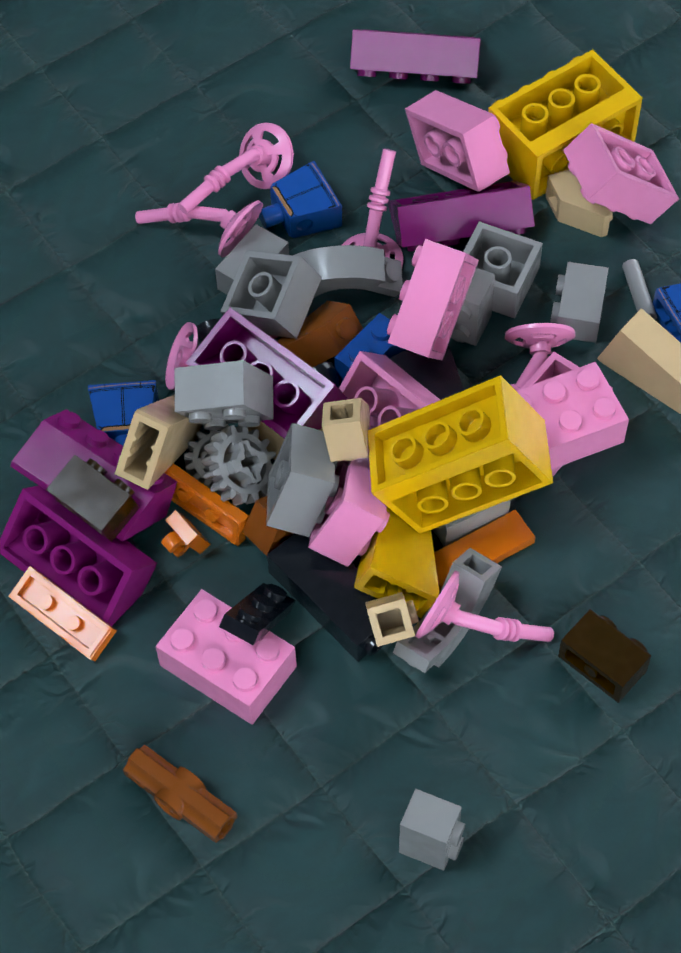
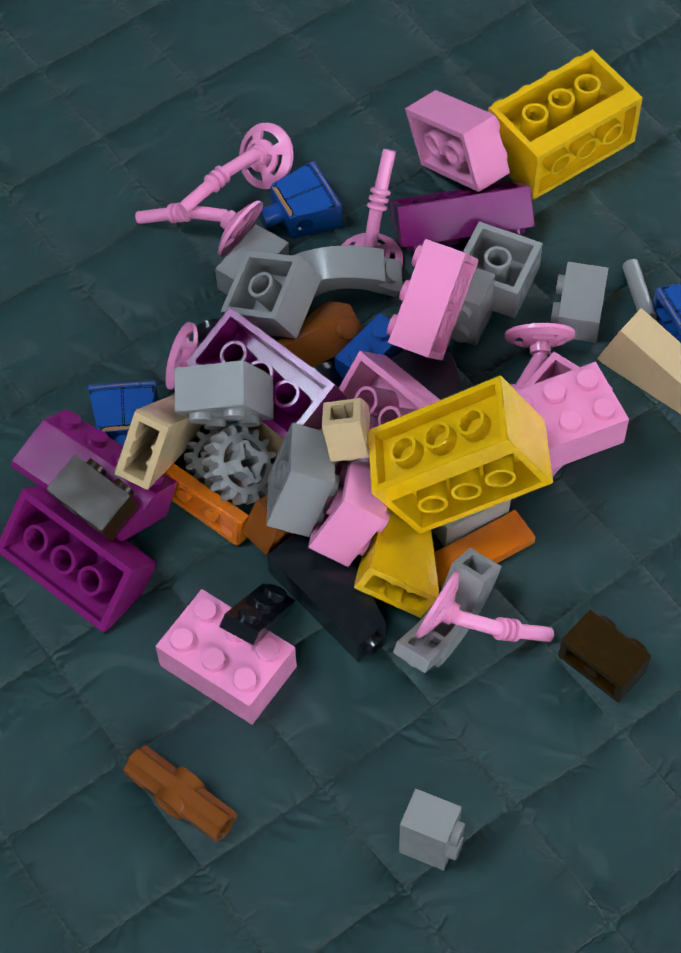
(62, 613): tile -> none
(183, 536): orange tile -> none
(392, 618): tan brick -> none
(416, 54): magenta slope -> none
(572, 208): tan slope -> none
(620, 174): bright pink brick -> none

